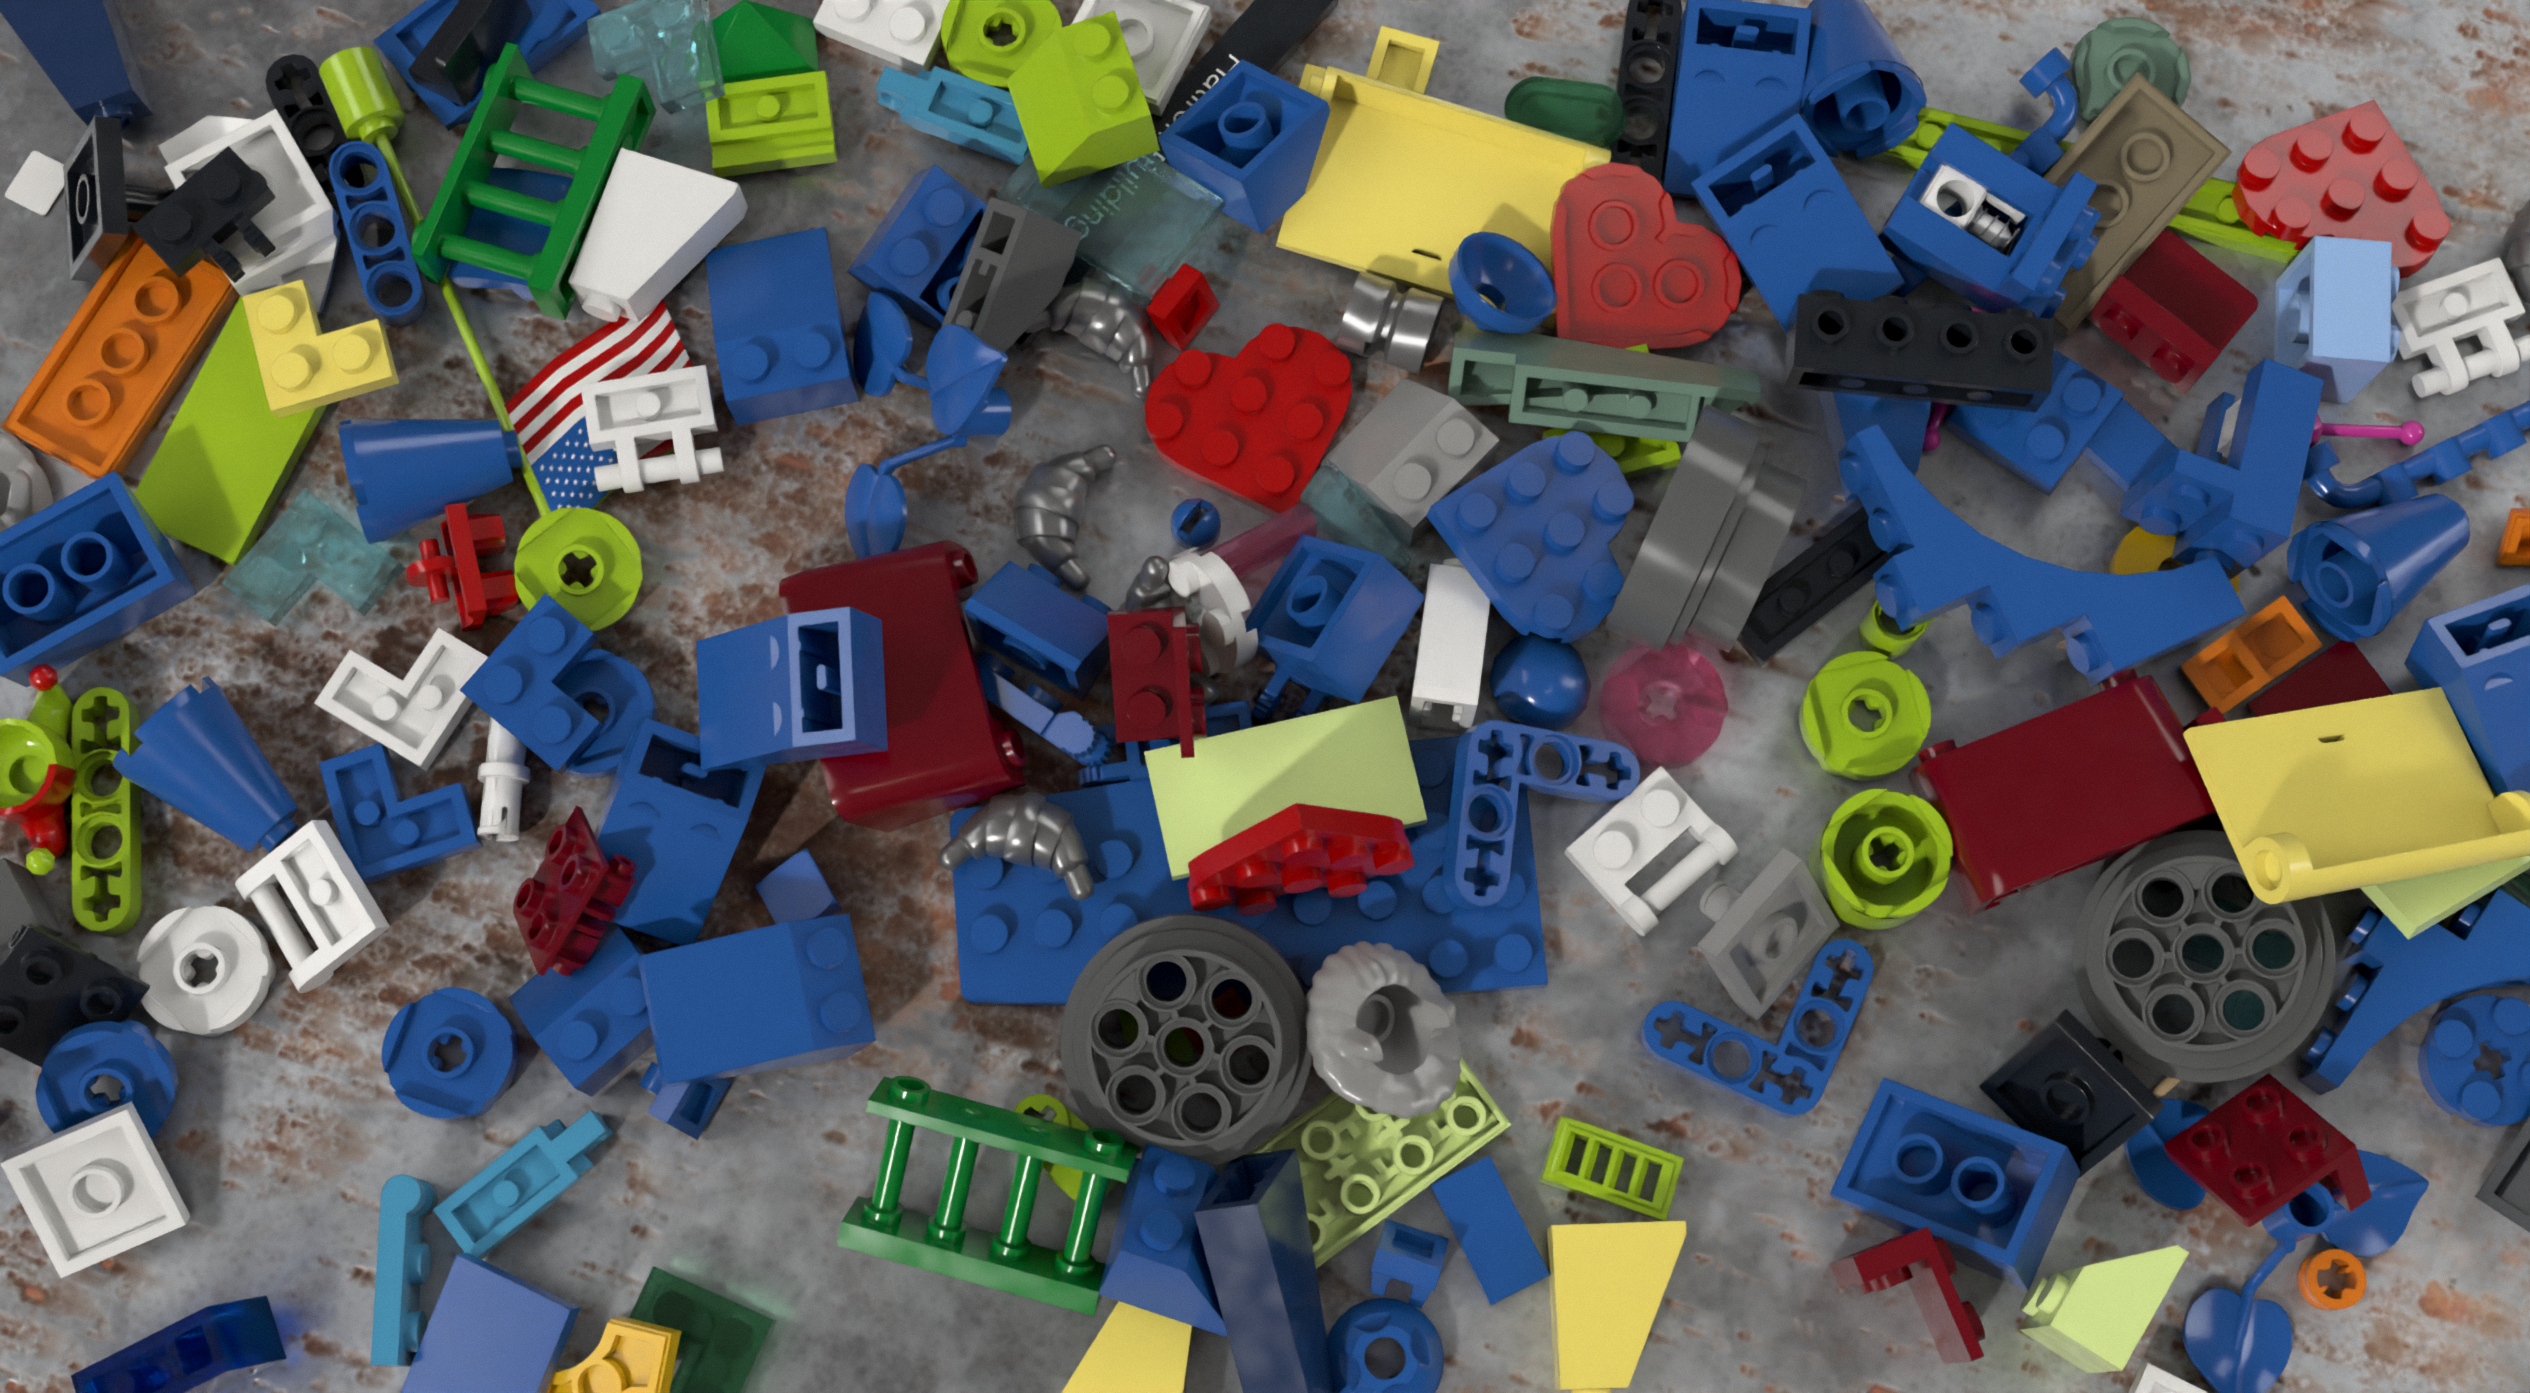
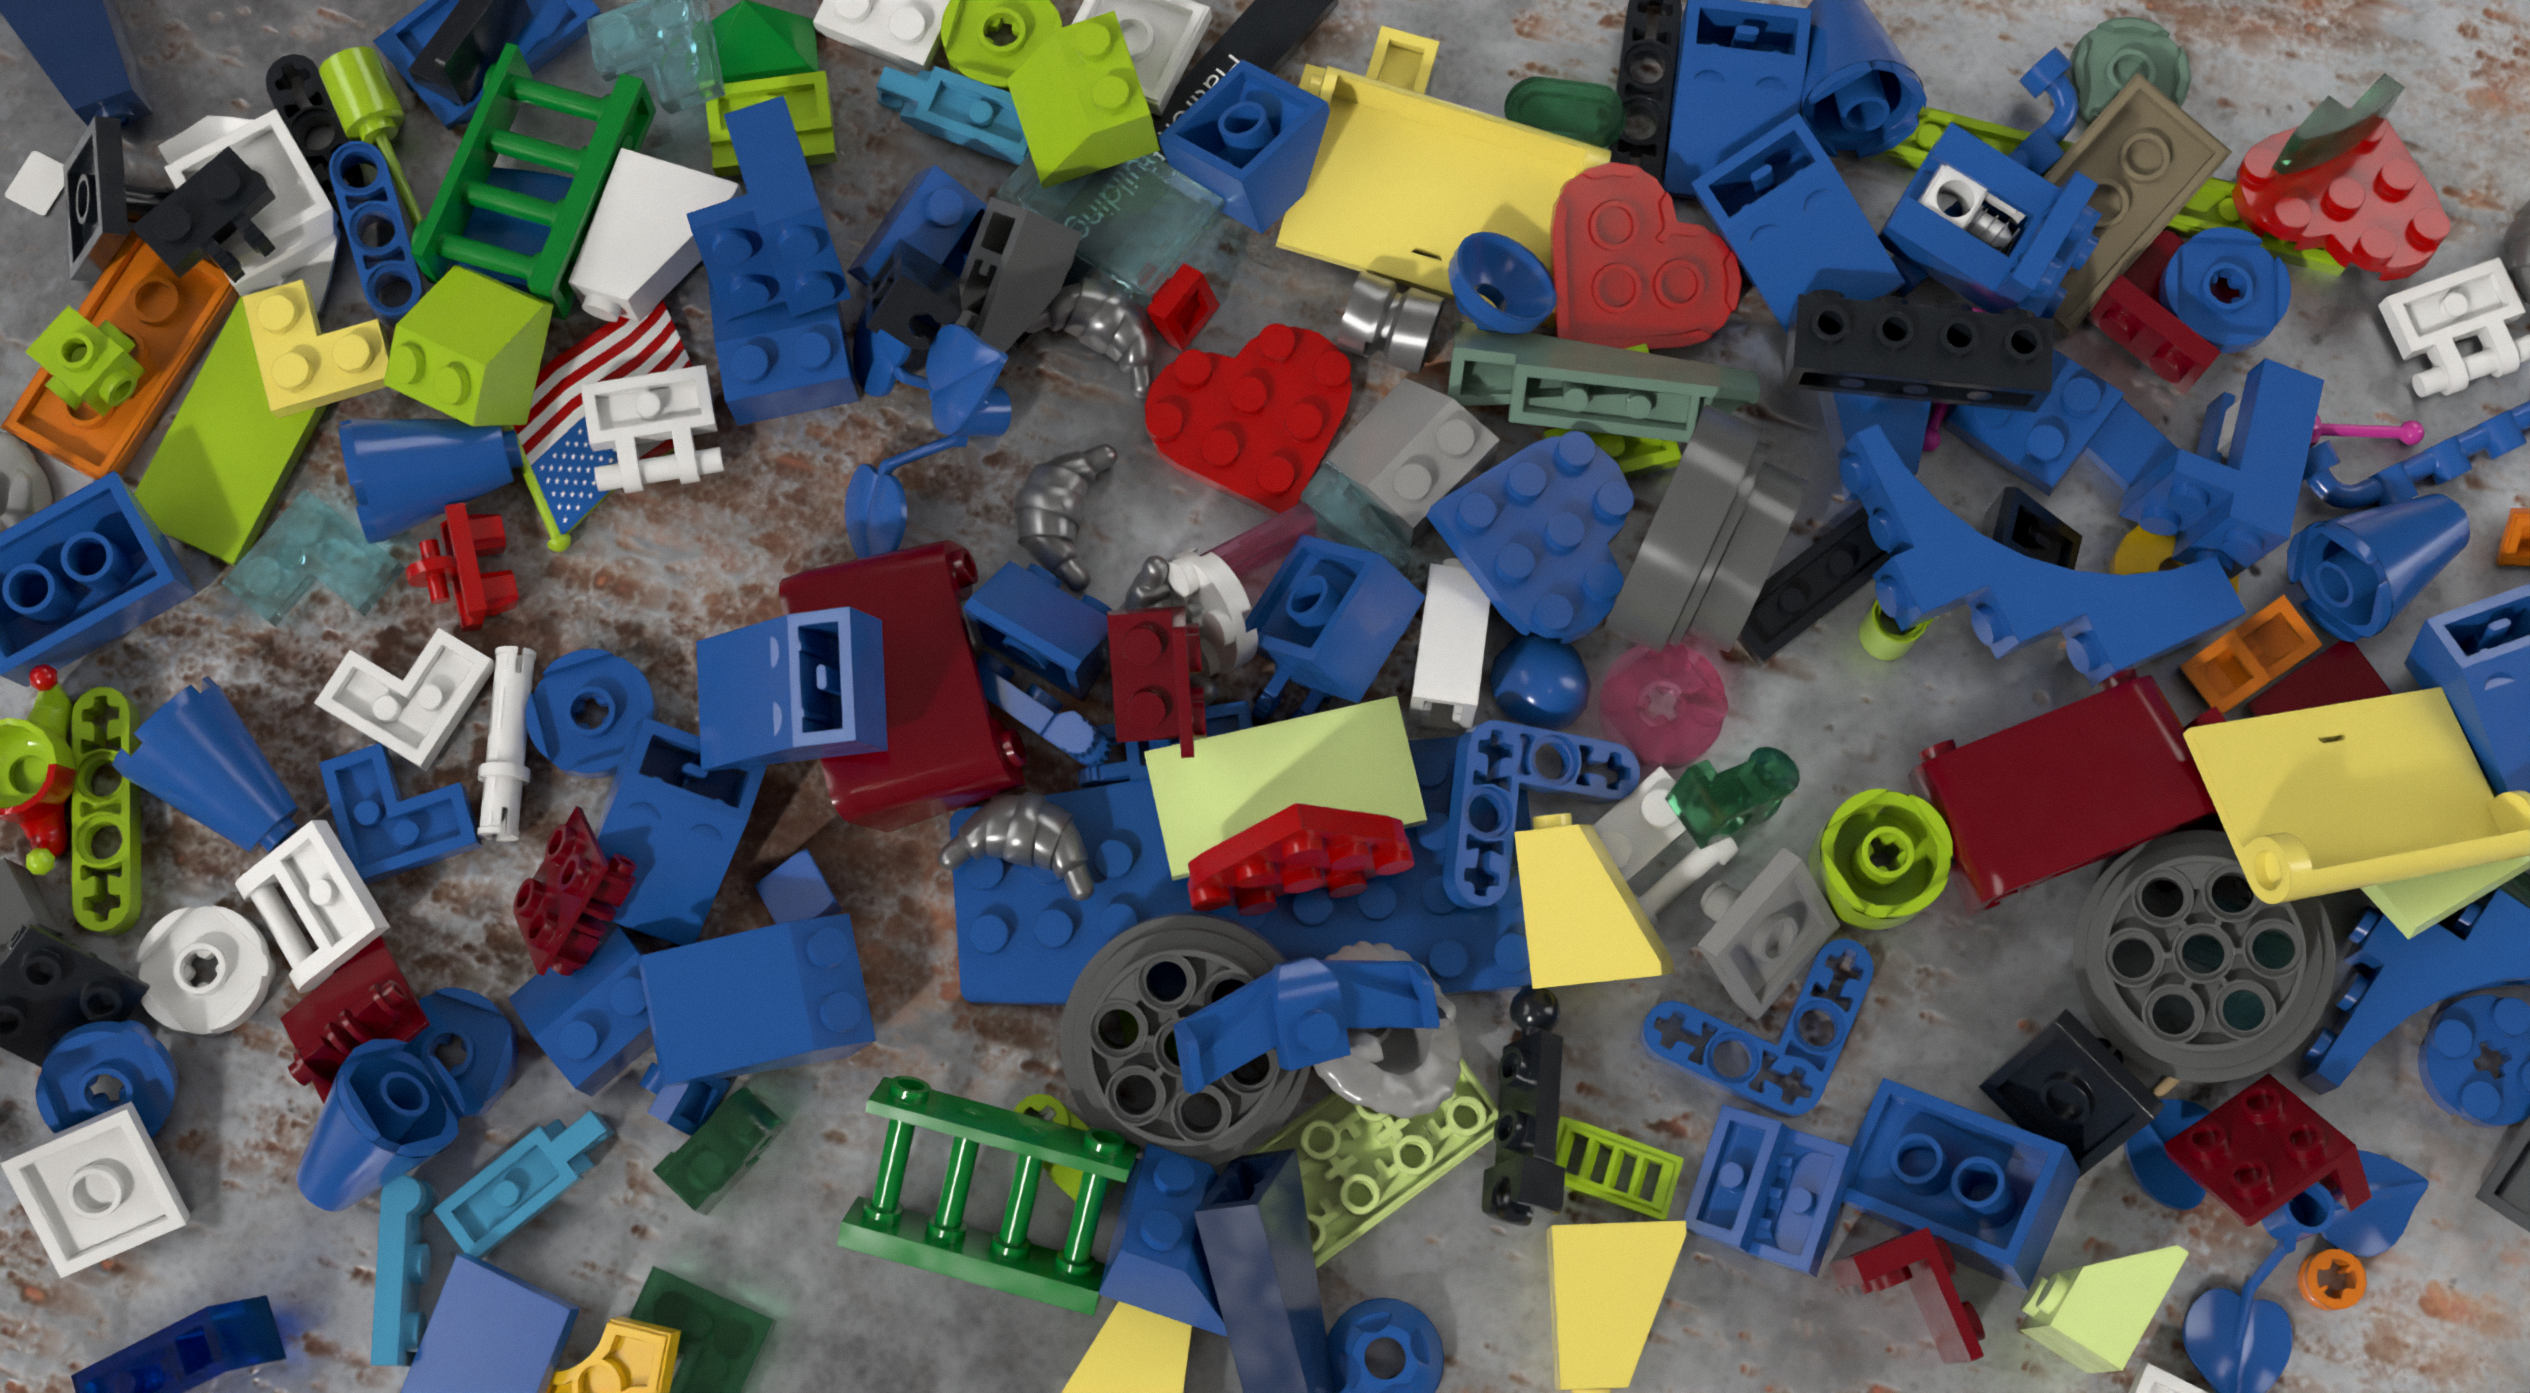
(87, 362): none -> lime brick
(352, 1006): none -> dark red hinge
(378, 1124): none -> blue cone
(471, 349): none -> lime slope
(521, 684): blue plate -> none
(583, 533): lime plate -> none
(720, 1151): none -> clear green leg
(775, 237): none -> blue brick
(911, 286): none -> black hinge
(1205, 531): blue hinge -> none
(1302, 1013): none -> blue plate
(1408, 1257): blue tile -> none
(1489, 1230): blue tile -> none
(1527, 1115): none -> black plate
(1580, 909): none -> light yellow slope
(1733, 800): none -> clear green leg
(1769, 1190): none -> blue slope
(1883, 686): lime plate -> none
(2031, 529): none -> black slope
(2248, 267): none -> blue plate
(2336, 129): none -> slope
(2338, 314): light blue brick -> none

